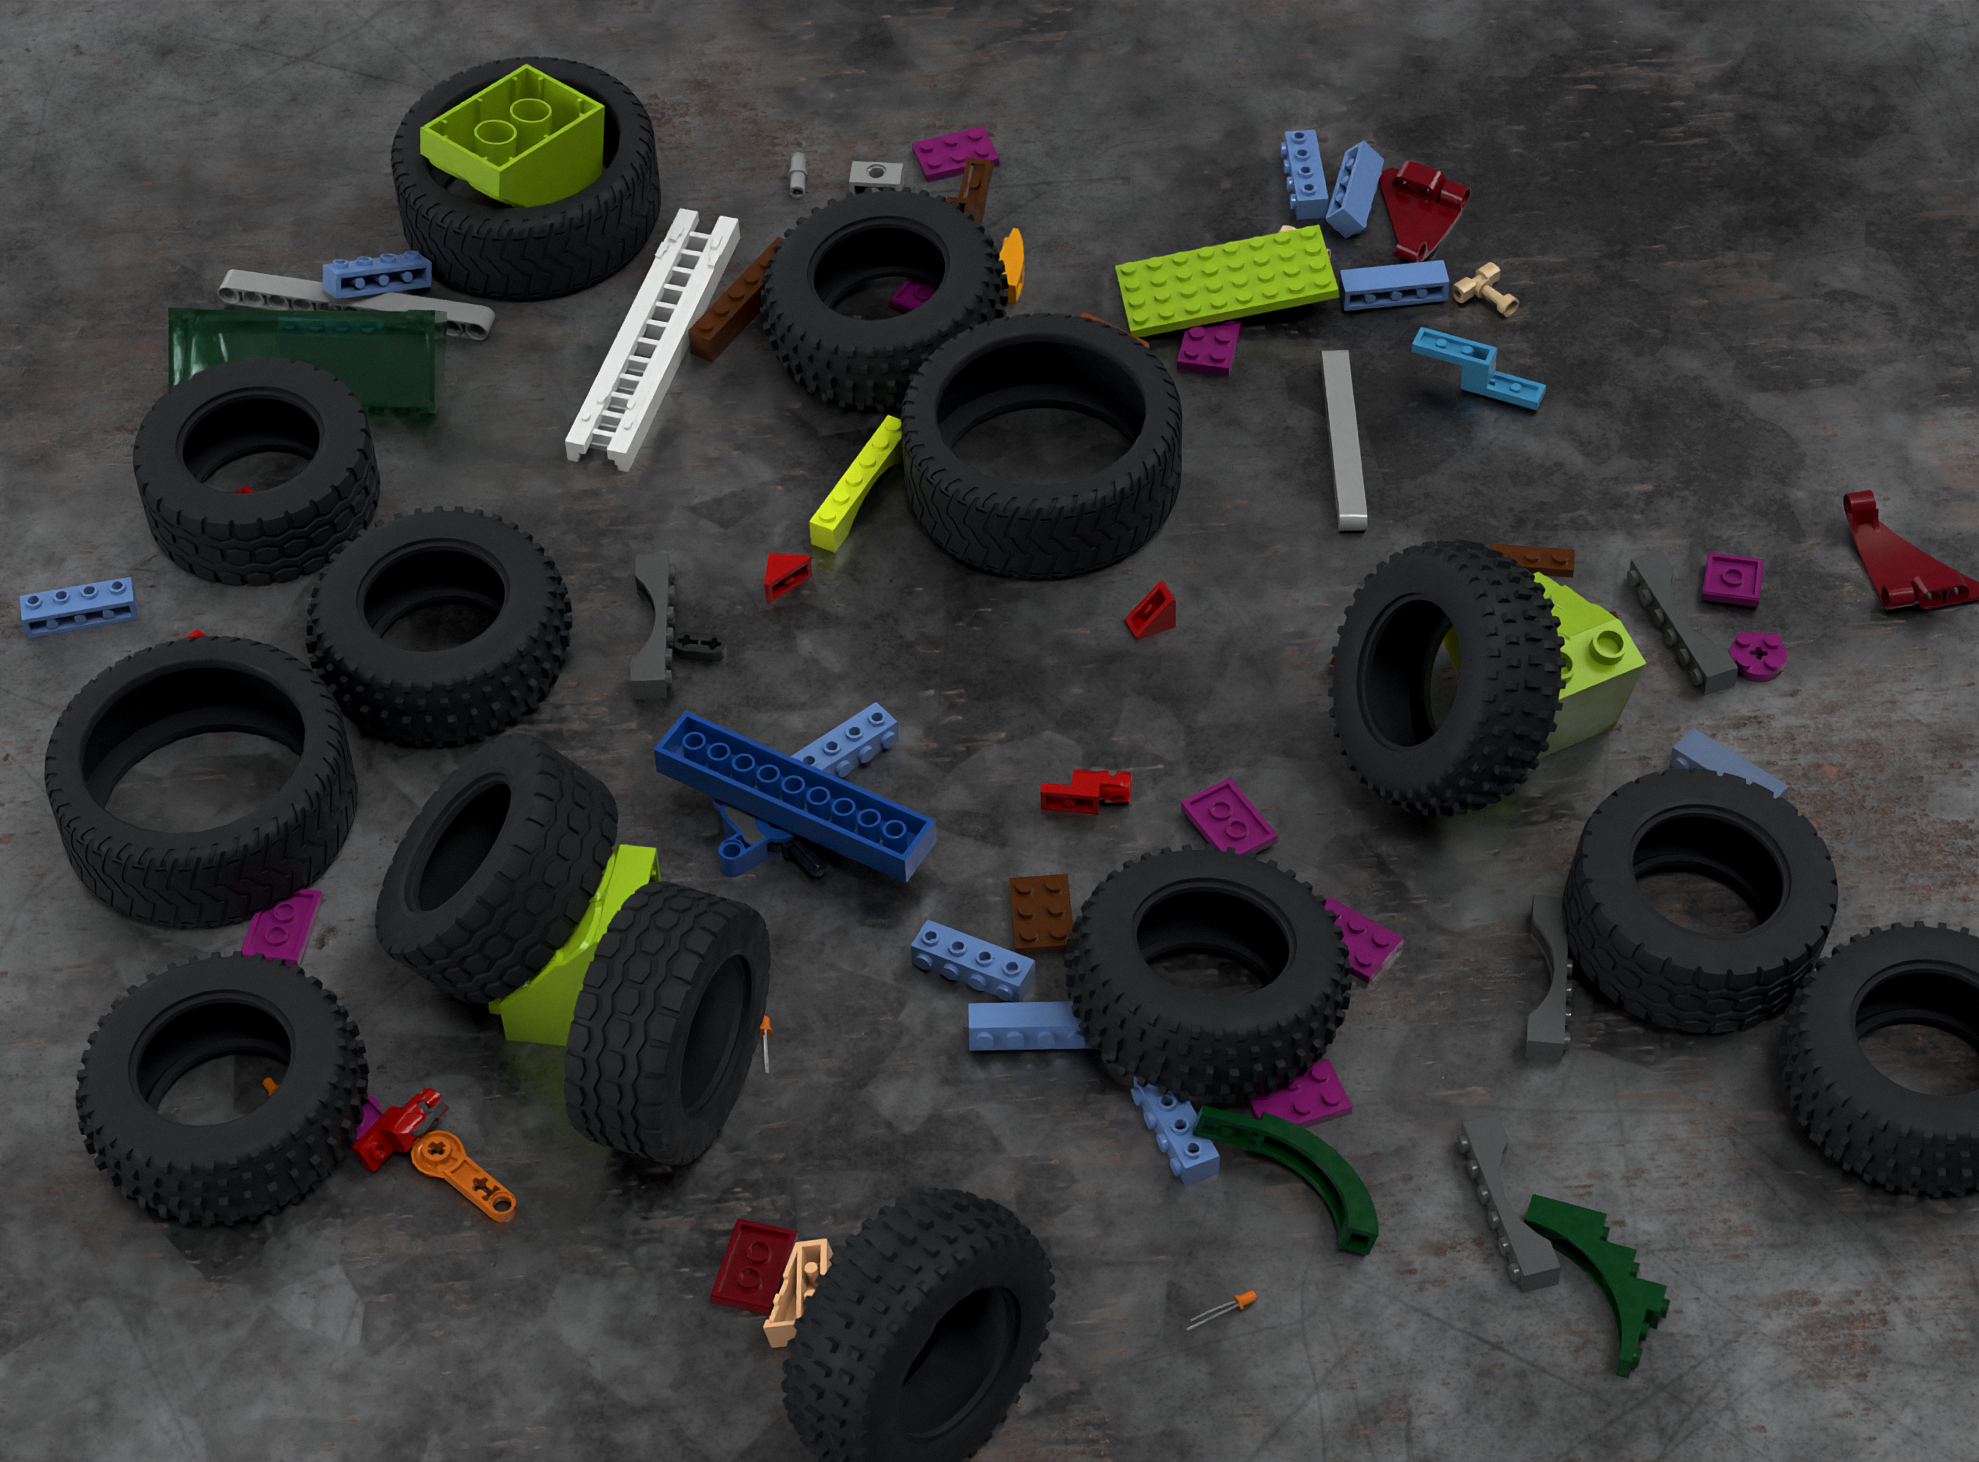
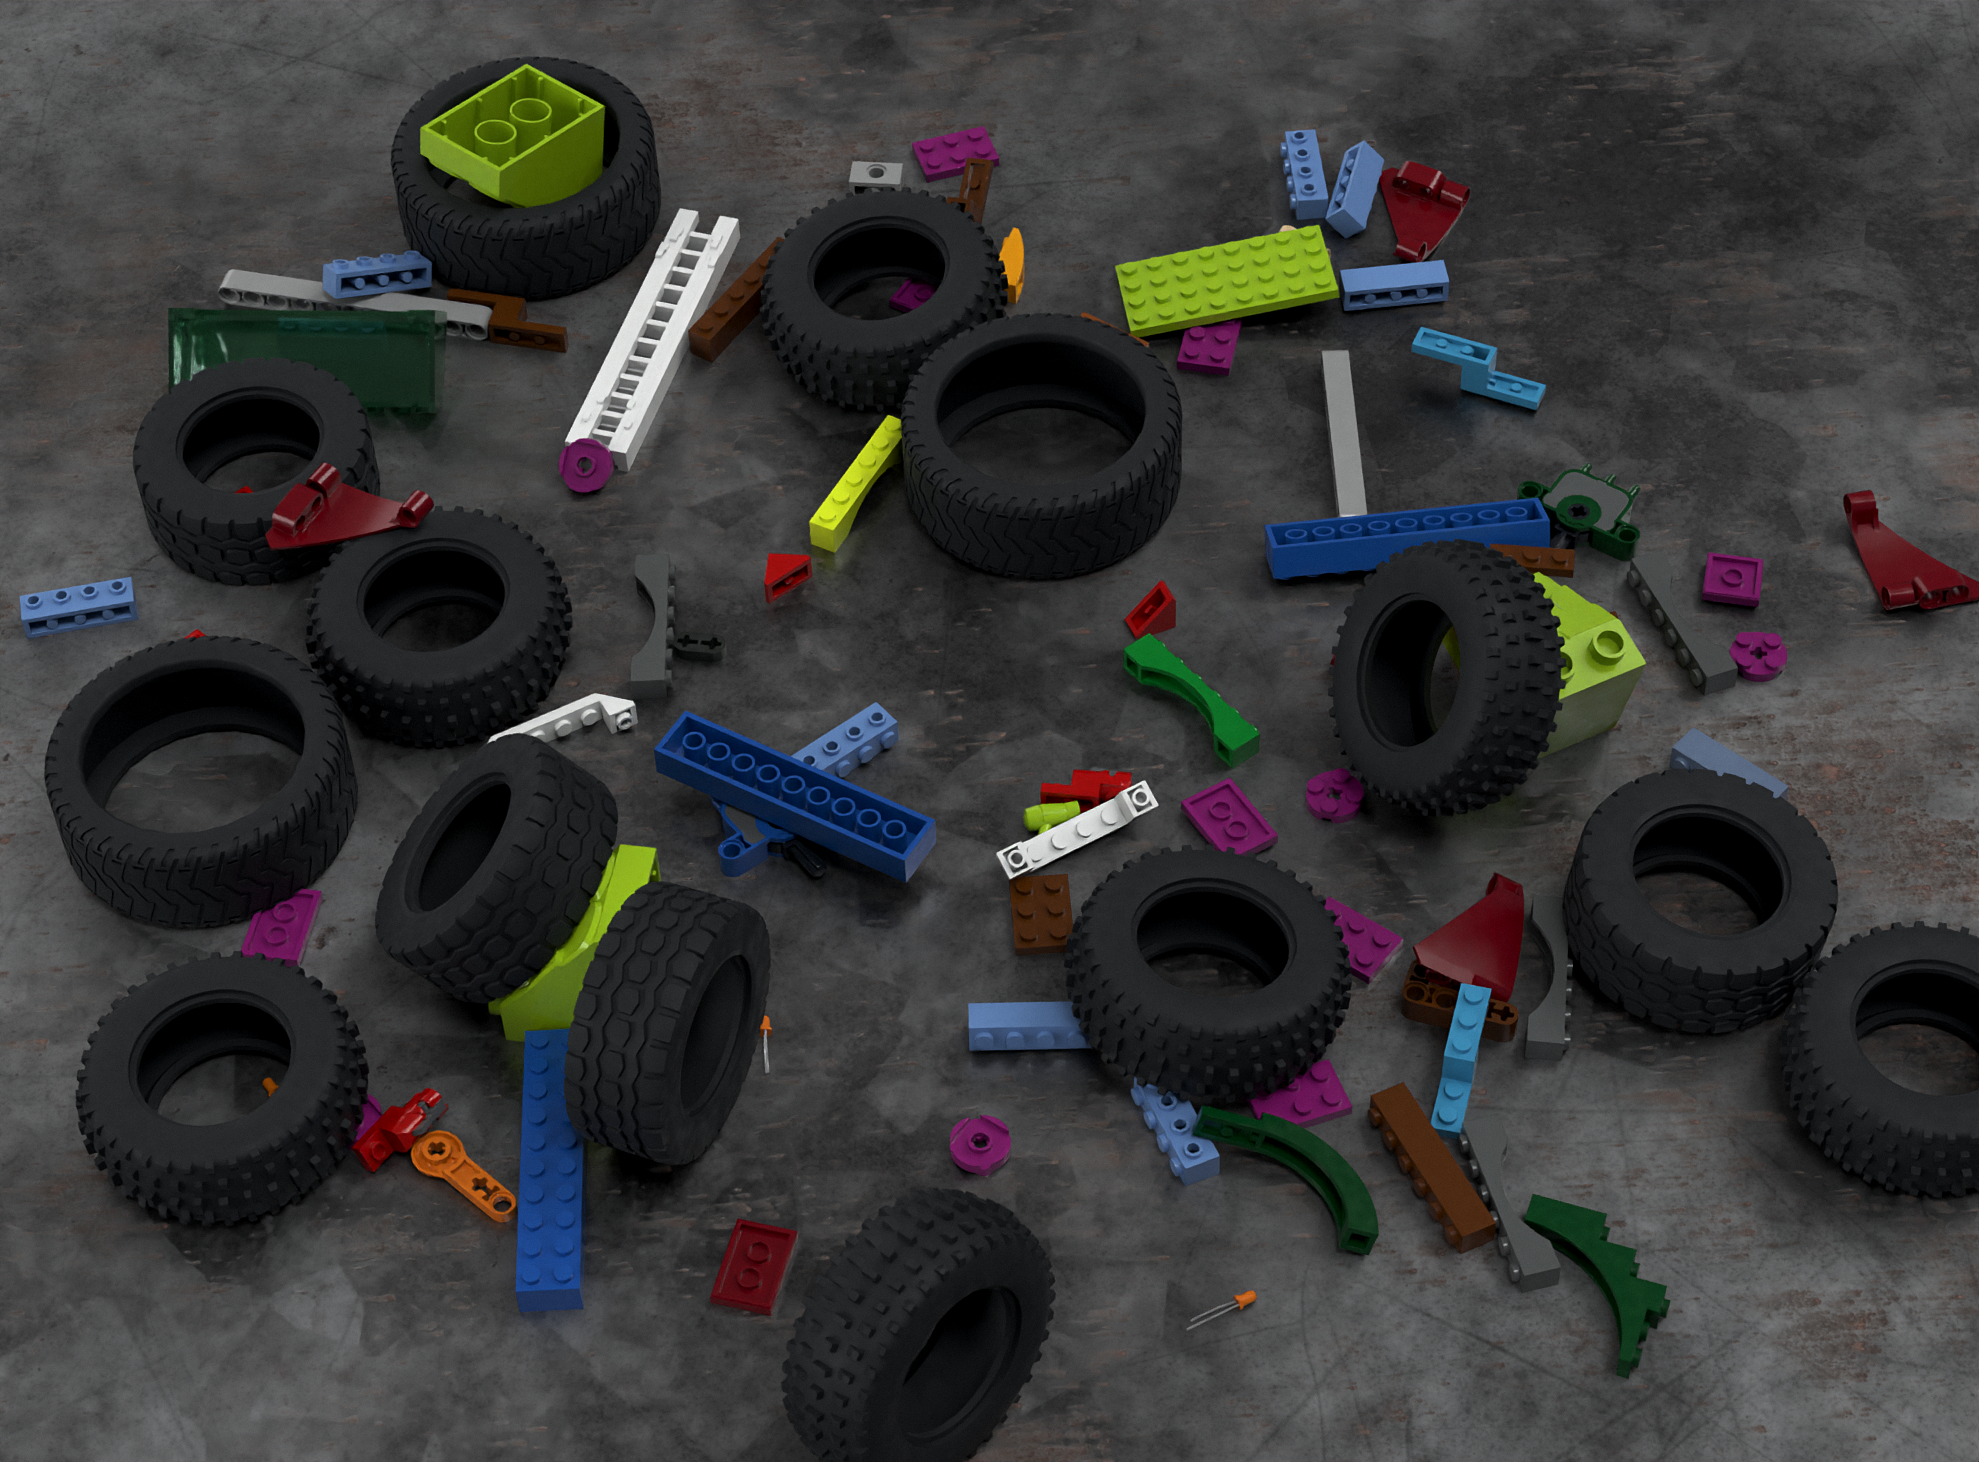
(335, 512): none -> dark red panel
(509, 322): none -> reddish brown bracket
(550, 1184): none -> blue brick
(599, 457): none -> magenta plate
(615, 712): none -> white slope
(797, 175): light grey pin -> none
(803, 1268): light nougat wedge -> none
(973, 961): medium blue brick -> none
(980, 1160): none -> magenta plate
(1047, 816): none -> lime piece
(1077, 832): none -> white slope
(1156, 666): none -> green arch
(1339, 783): none -> magenta plate
(1367, 540): none -> blue brick
(1432, 1168): none -> reddish brown brick
(1436, 1005): none -> reddish brown beam
(1460, 1060): none -> dark azure bracket
(1480, 943): none -> dark red panel
(1482, 286): tan bar -> none
(1588, 512): none -> piece

